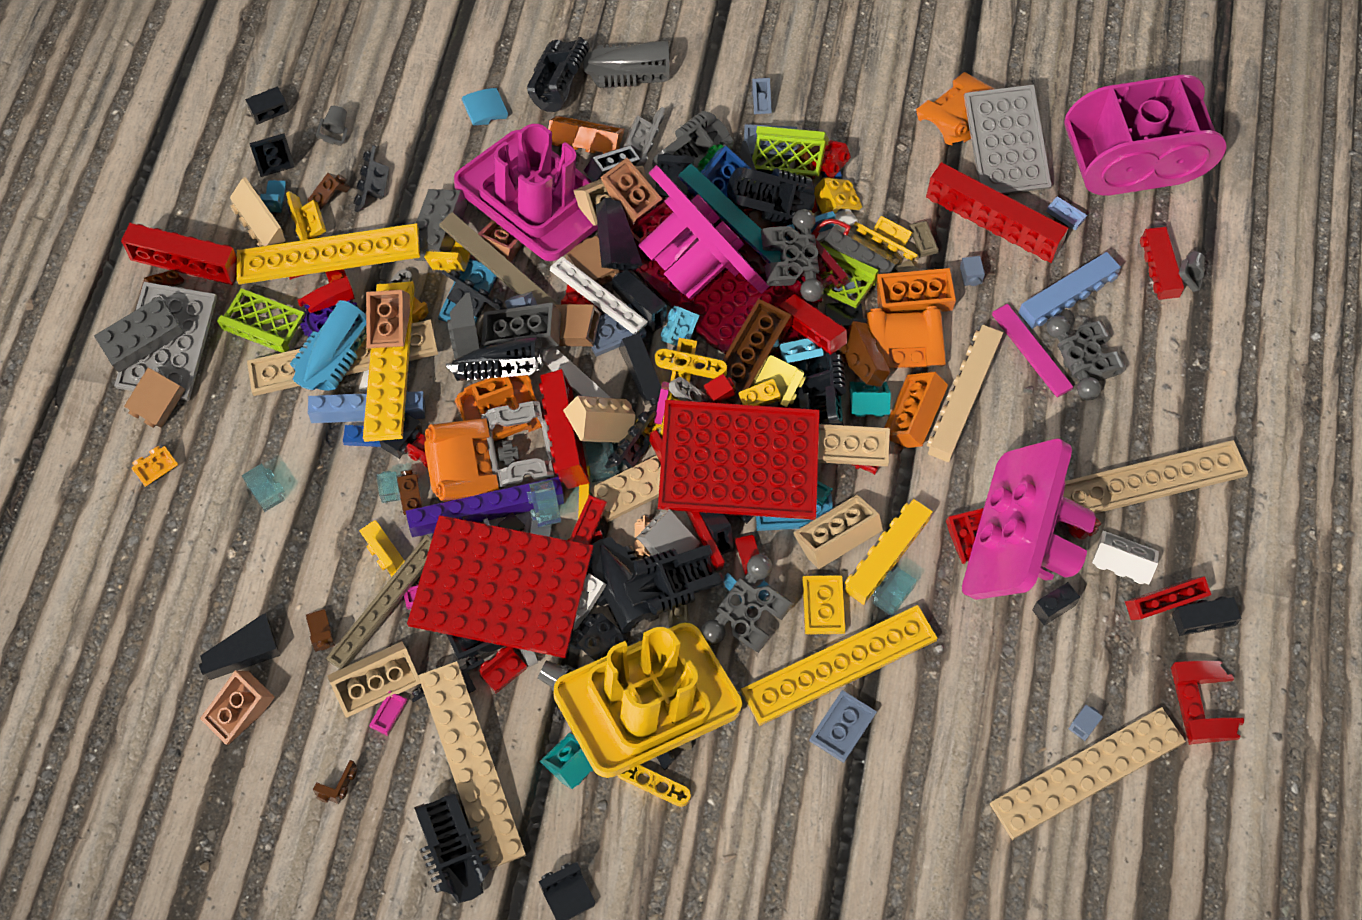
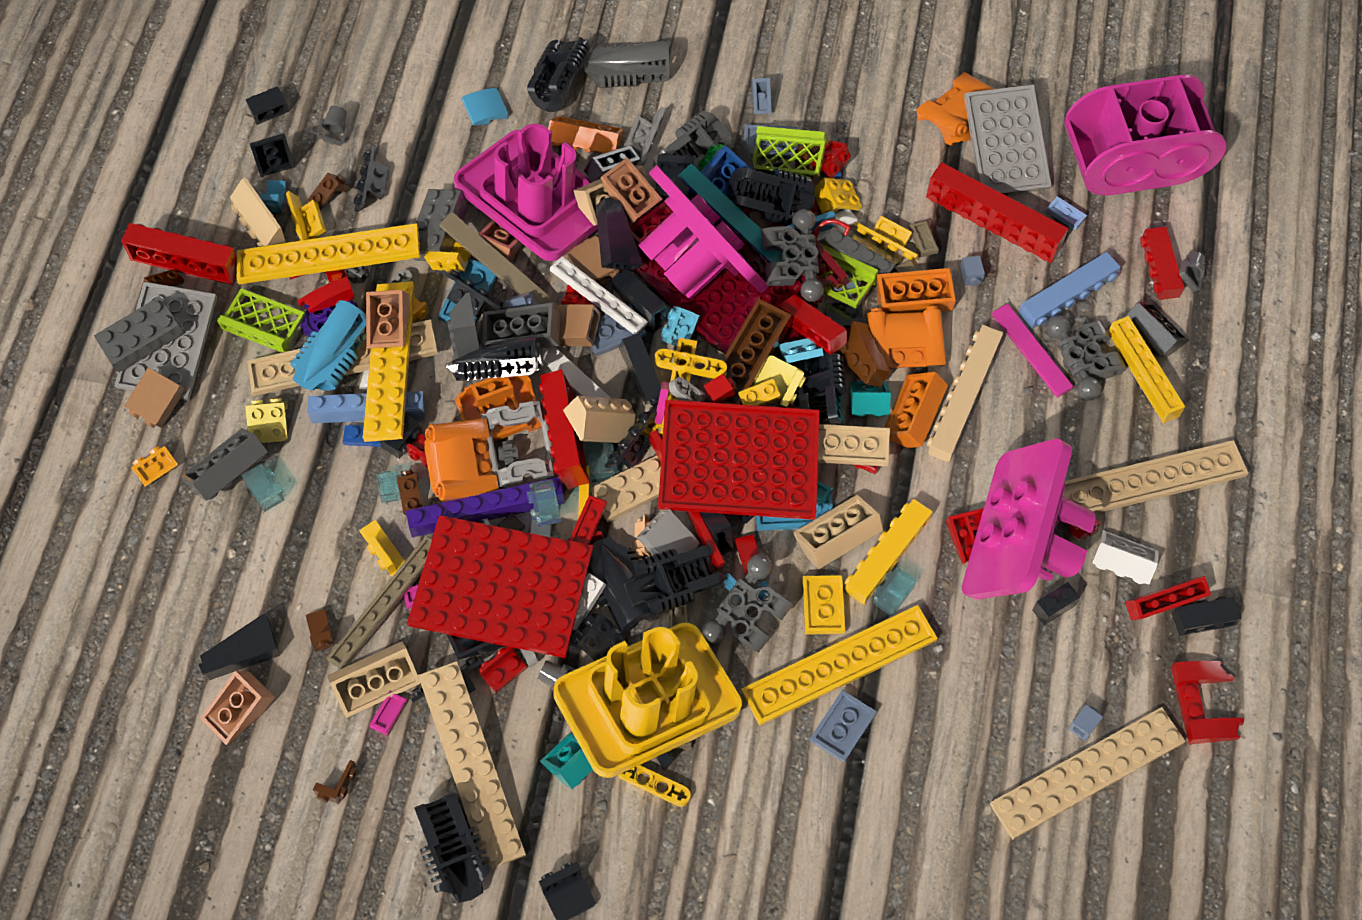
(224, 464): none -> dark grey brick
(267, 420): none -> light yellow bracket
(358, 274): none -> dark grey gear
(1146, 369): none -> yellow piece
(1156, 329): none -> black slope

